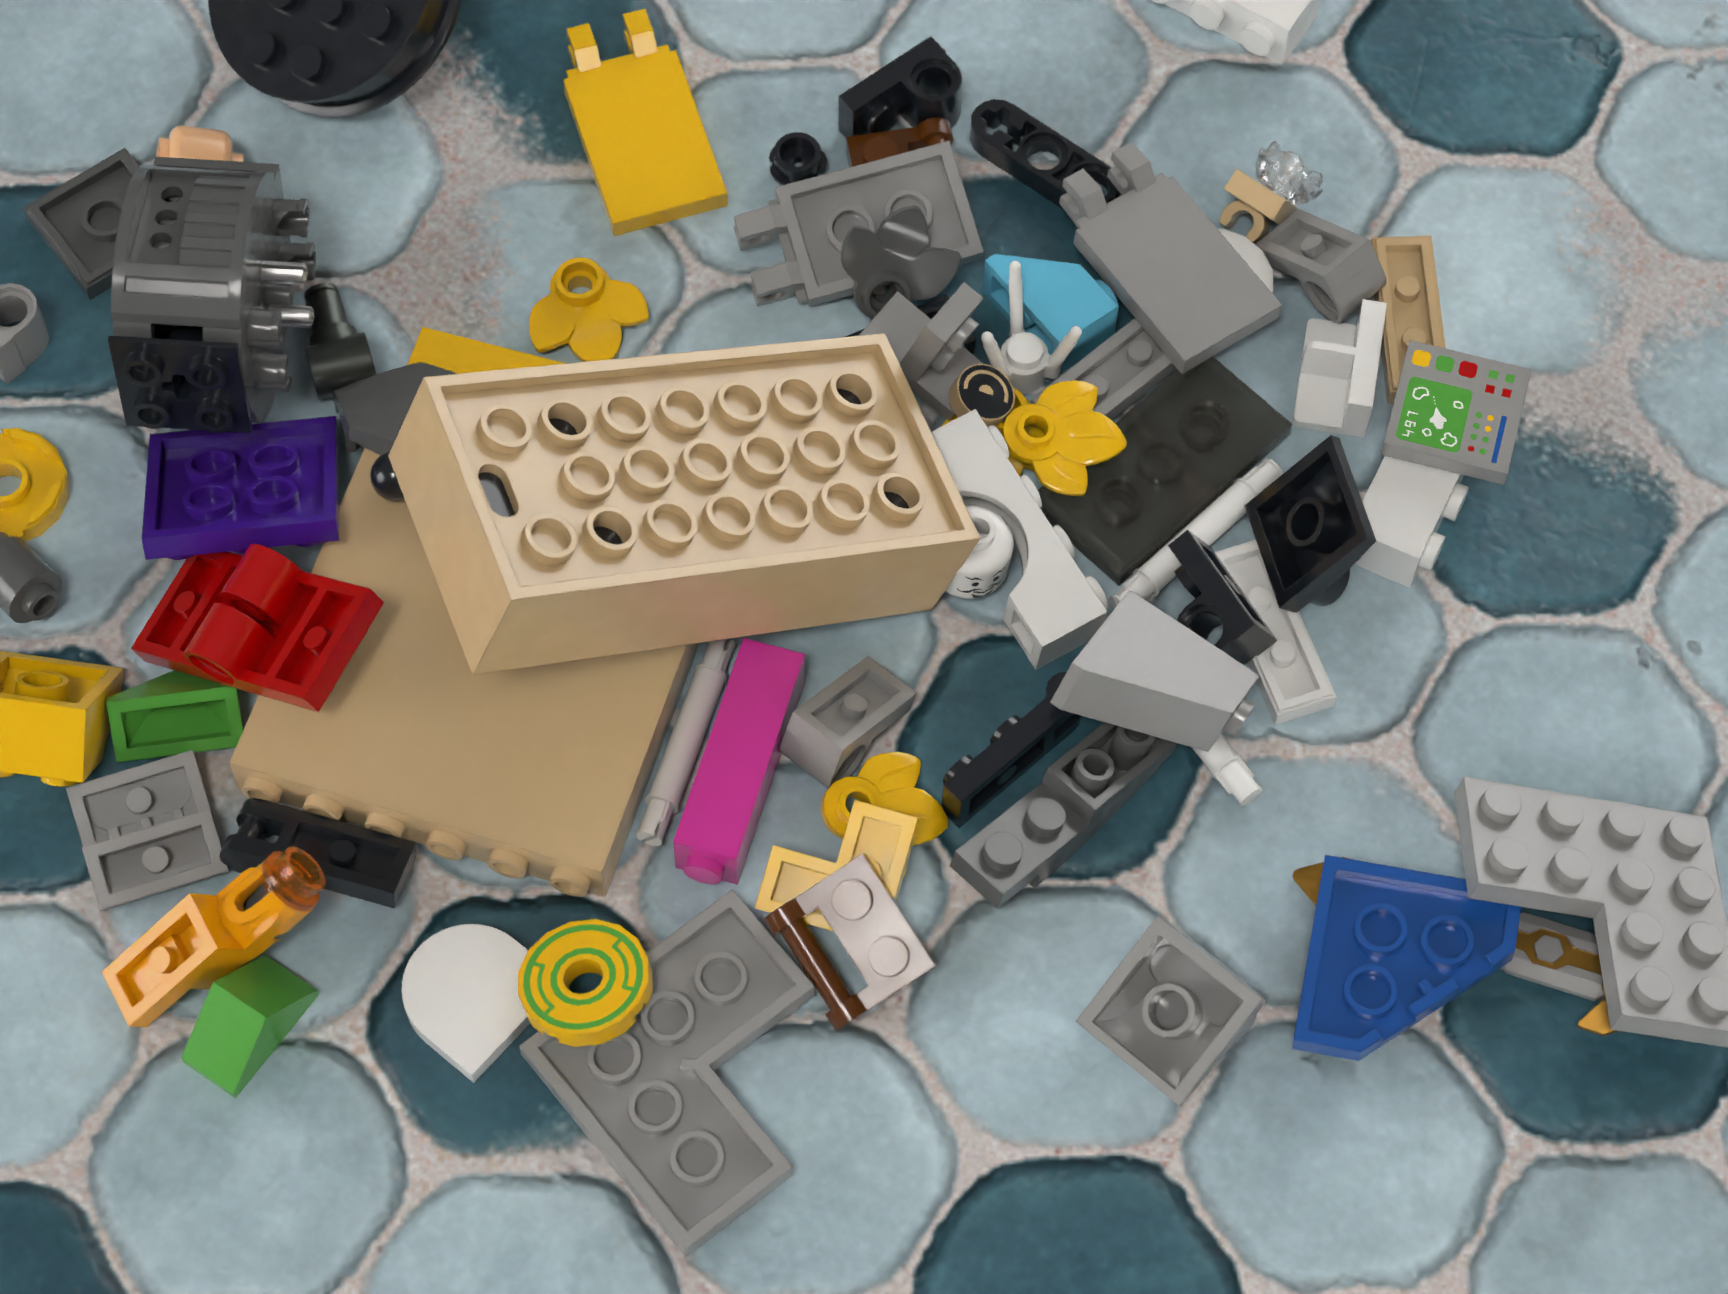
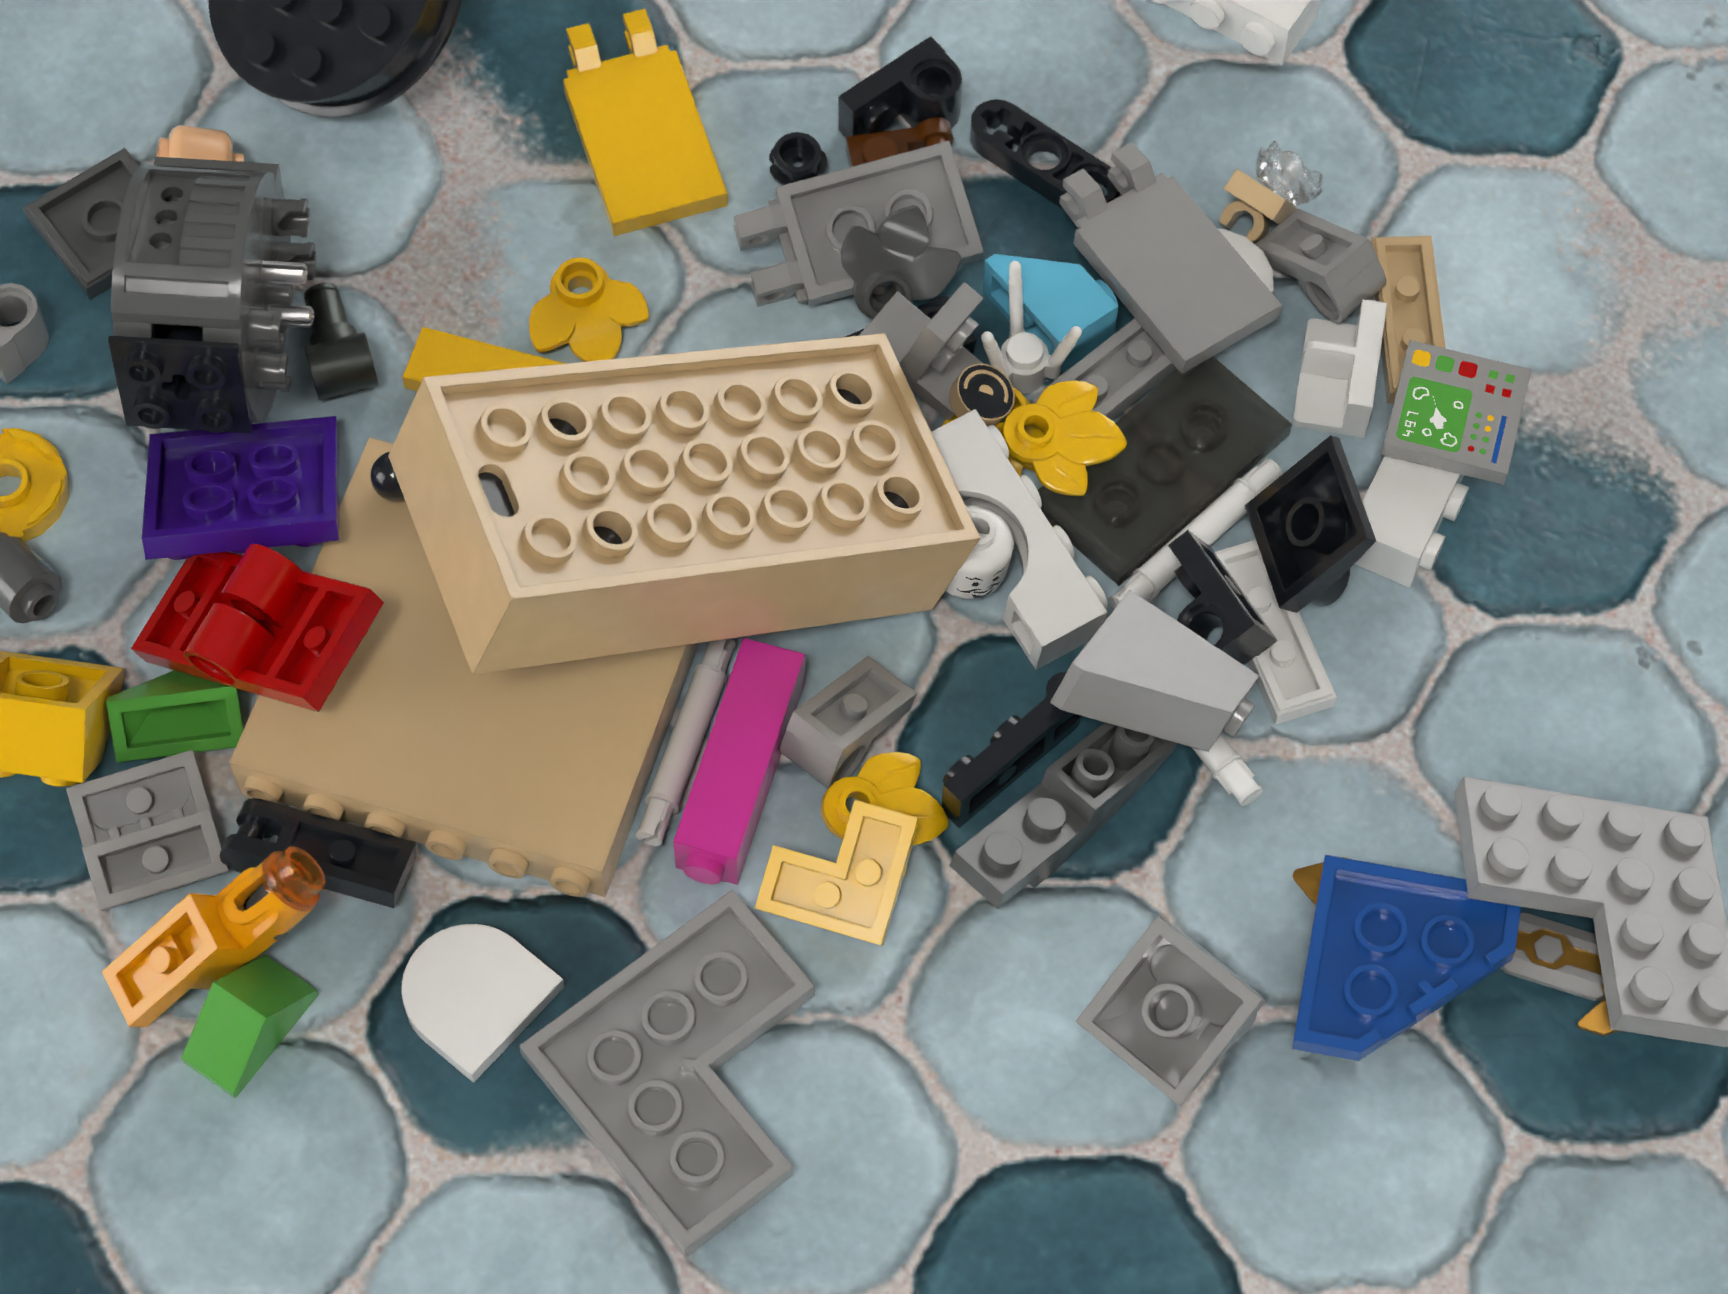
(377, 405): dark grey slope -> none
(577, 950): yellow tile -> none
(869, 929): plate -> none

